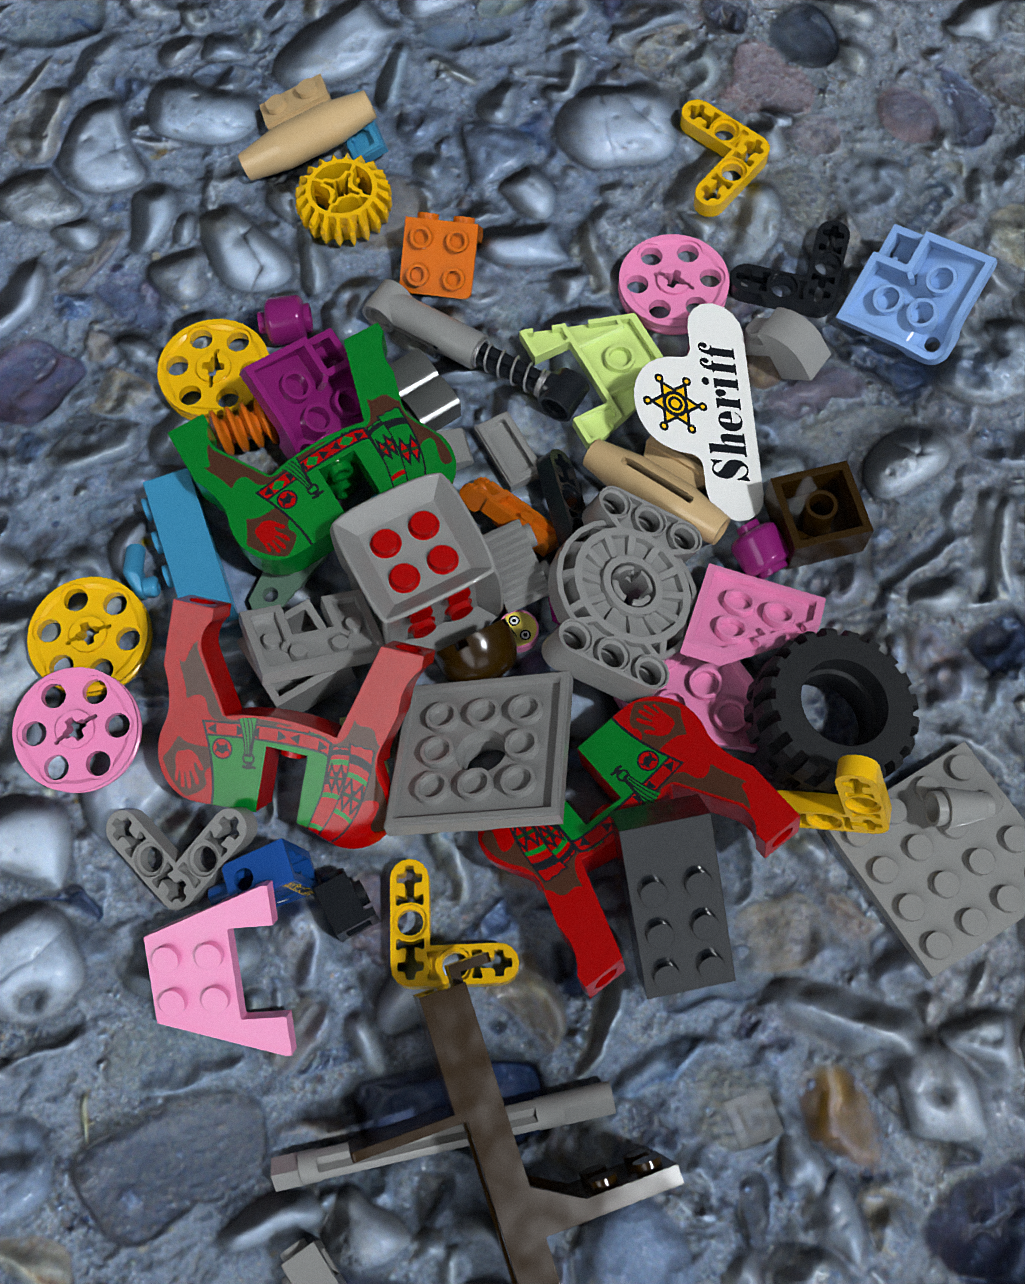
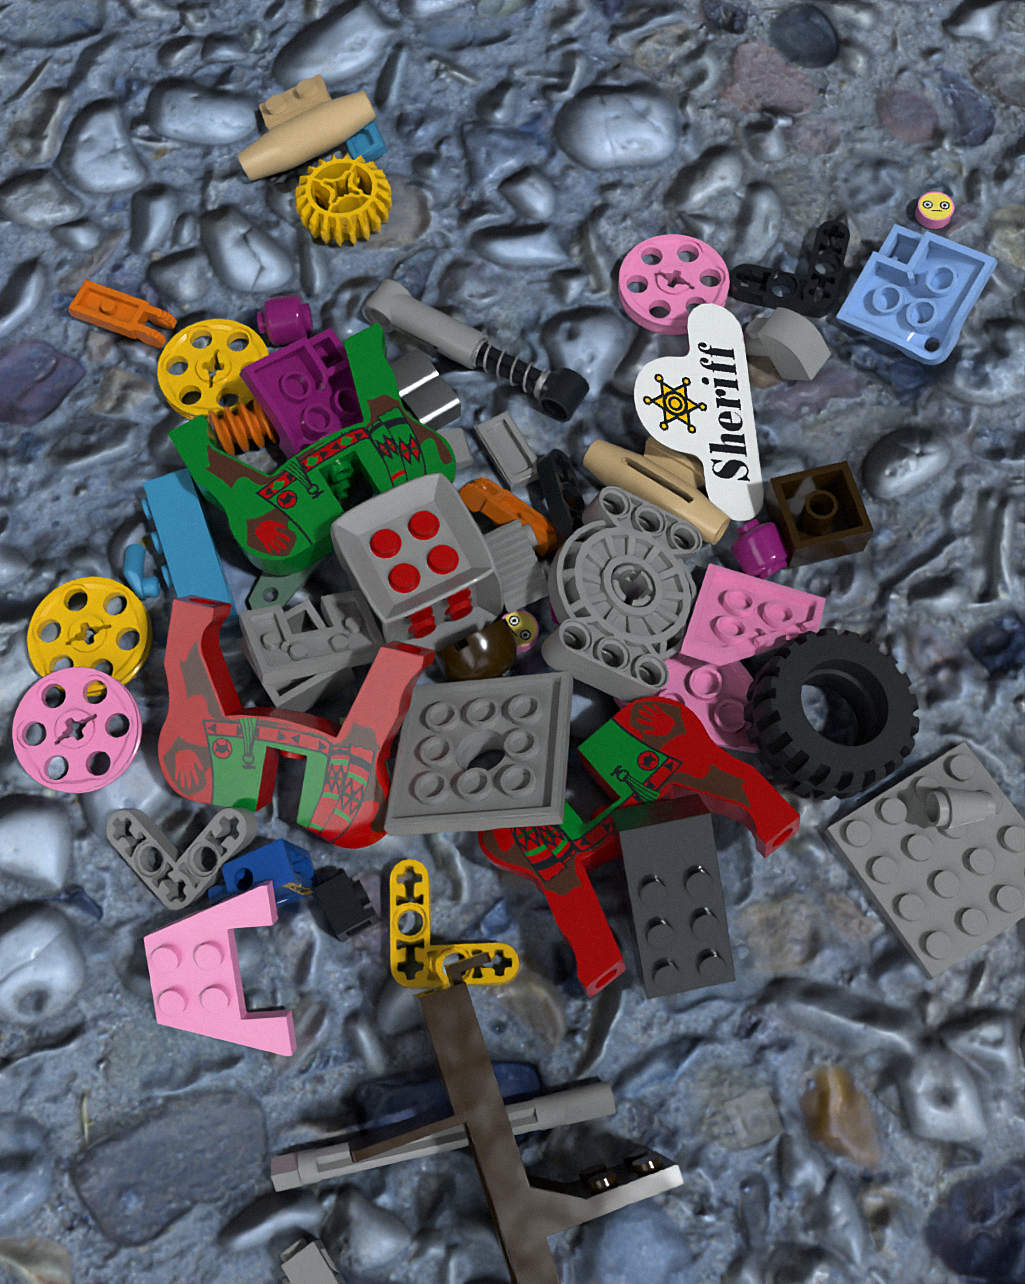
(120, 313): none -> orange hinge
(439, 255): orange bracket -> none
(610, 355): yellowish green wing -> none
(731, 150): yellow beam -> none
(859, 805): yellow beam -> none
(934, 210): none -> tile

